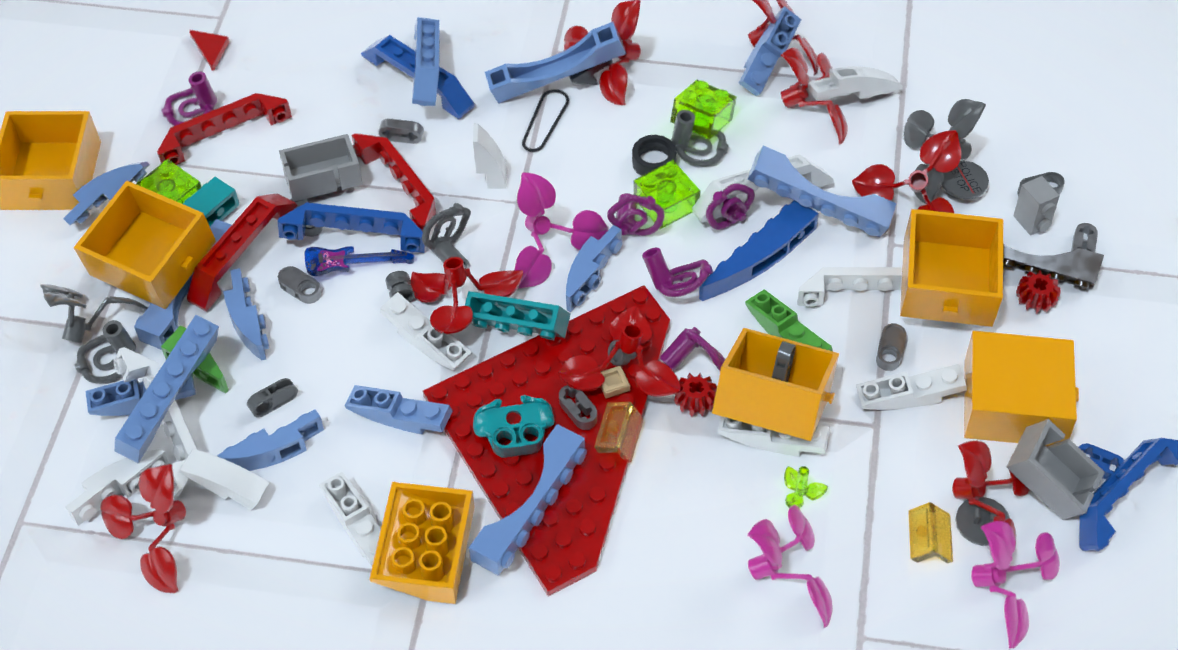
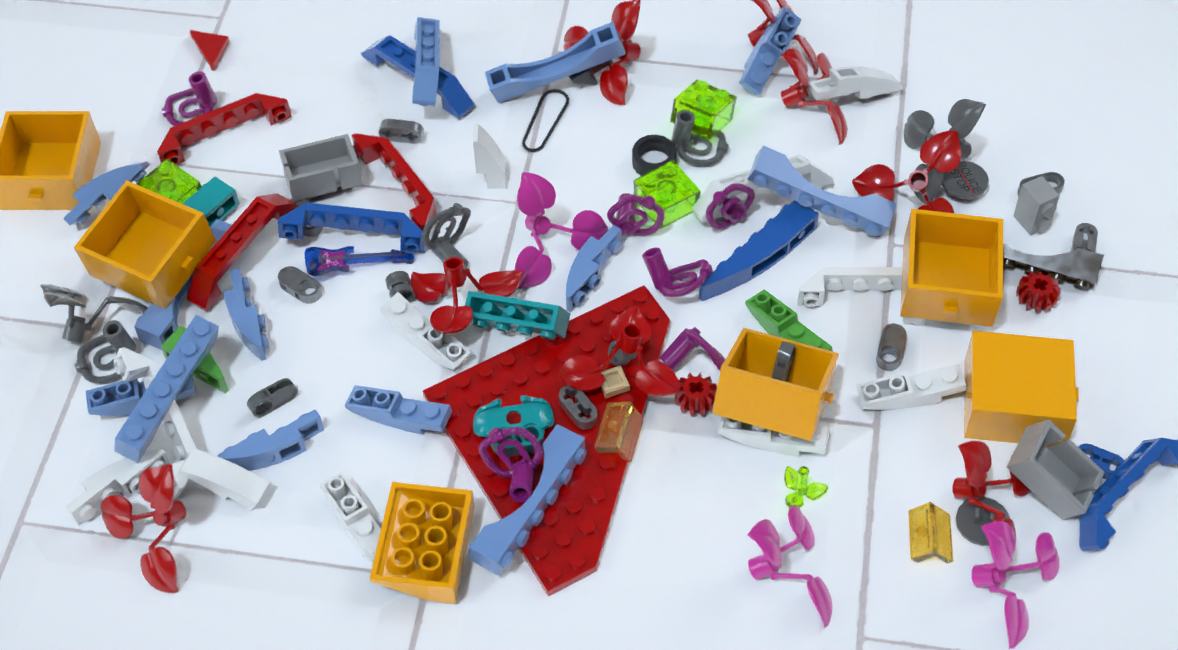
(521, 471): none -> magenta piece

